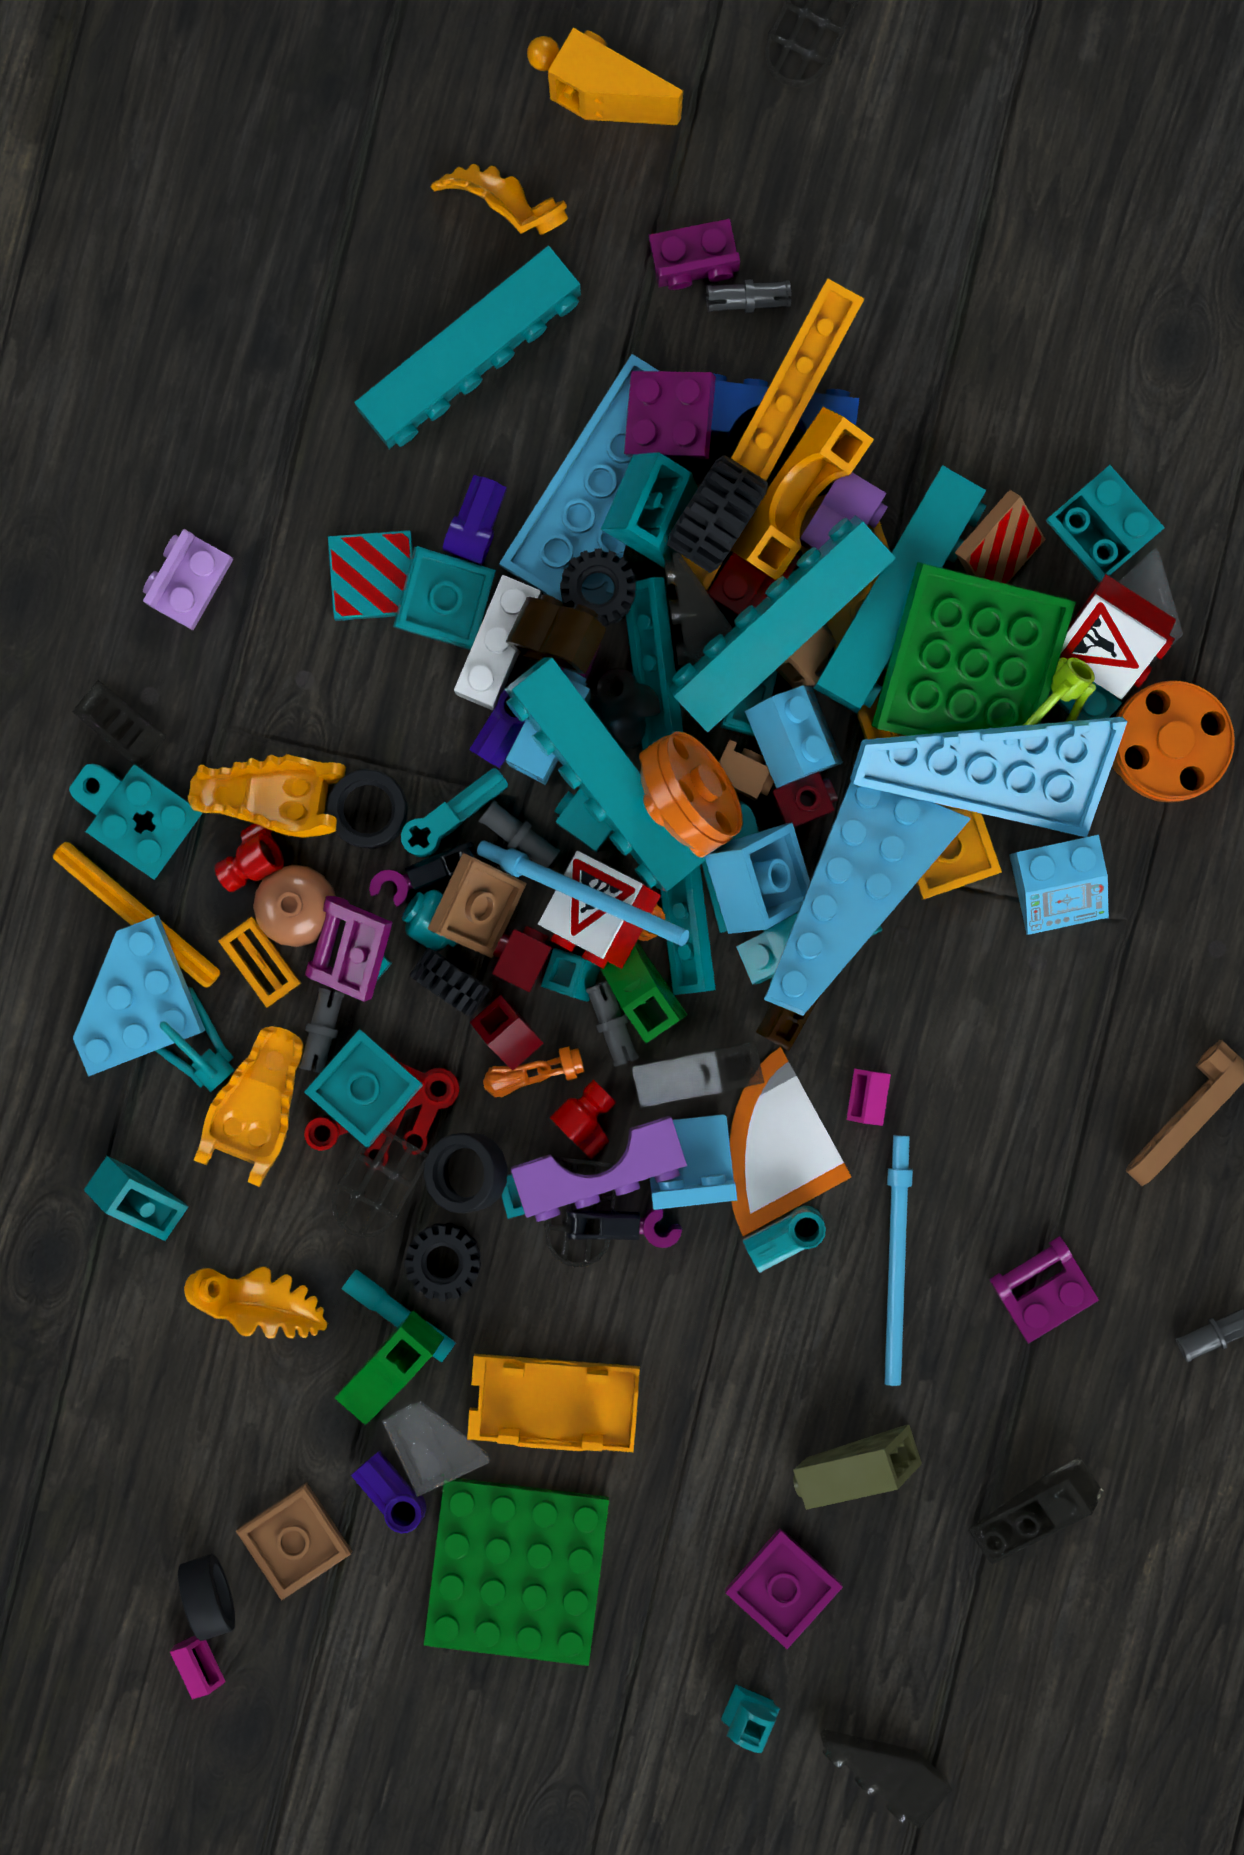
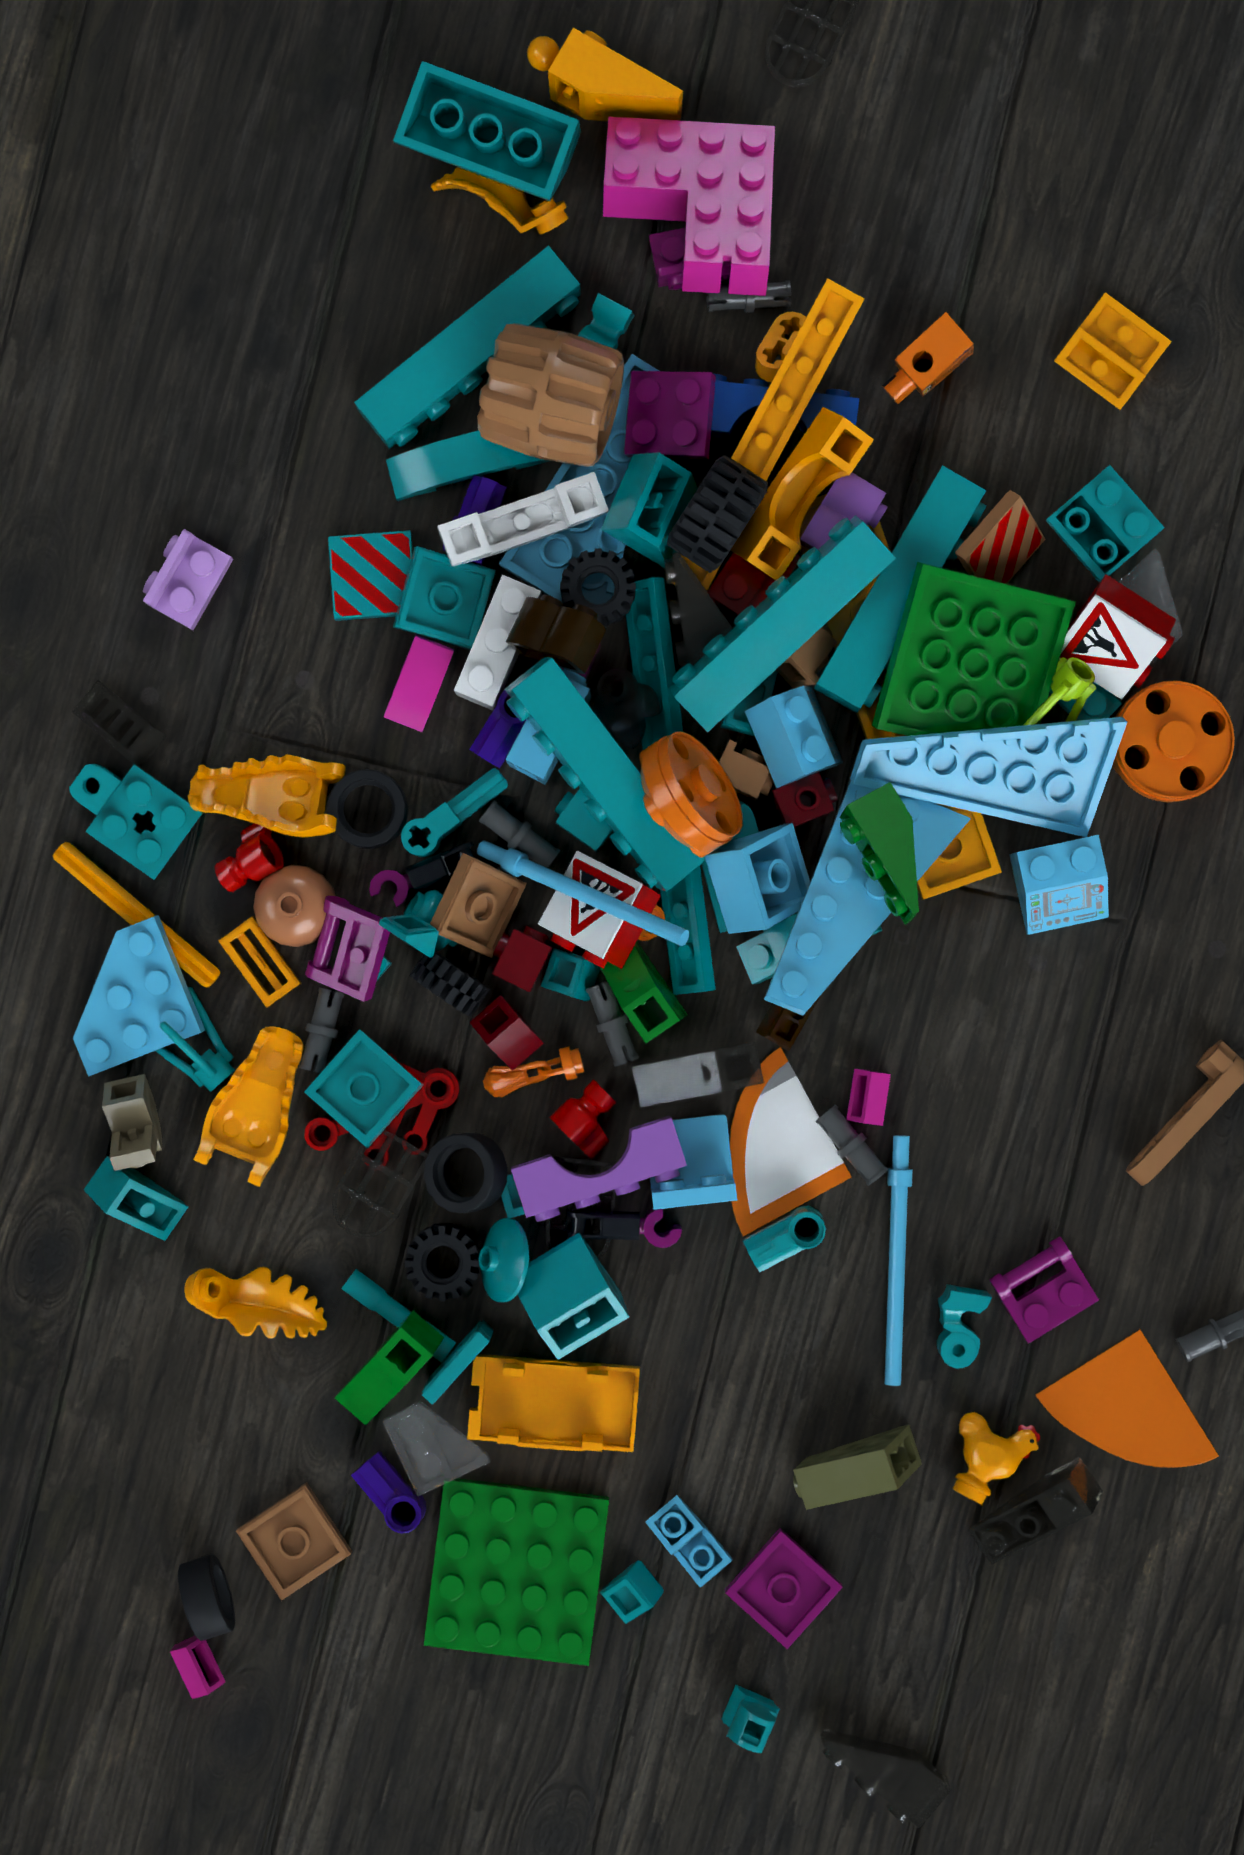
(132, 1121): none -> dark tan brick
(413, 932): none -> teal slope
(418, 683): none -> dark pink slope
(451, 462): none -> teal slope
(457, 1361): none -> teal tile
(487, 131): none -> teal slope
(504, 1260): none -> teal dish
(523, 520): none -> white slope
(550, 394): none -> medium nougat wheel
(571, 1296): none -> teal slope
(608, 322): none -> teal leg
(632, 1592): none -> teal slope
(689, 1541): none -> medium azure slope
(703, 175): none -> dark pink piece
(775, 343): none -> light orange beam
(851, 1145): none -> dark grey pin
(886, 840): none -> green slope
(943, 346): none -> orange torso
(958, 1342): none -> teal leg
(990, 1455): none -> light orange animal
(1112, 351): none -> light orange slope
(1129, 1408): none -> orange sticker

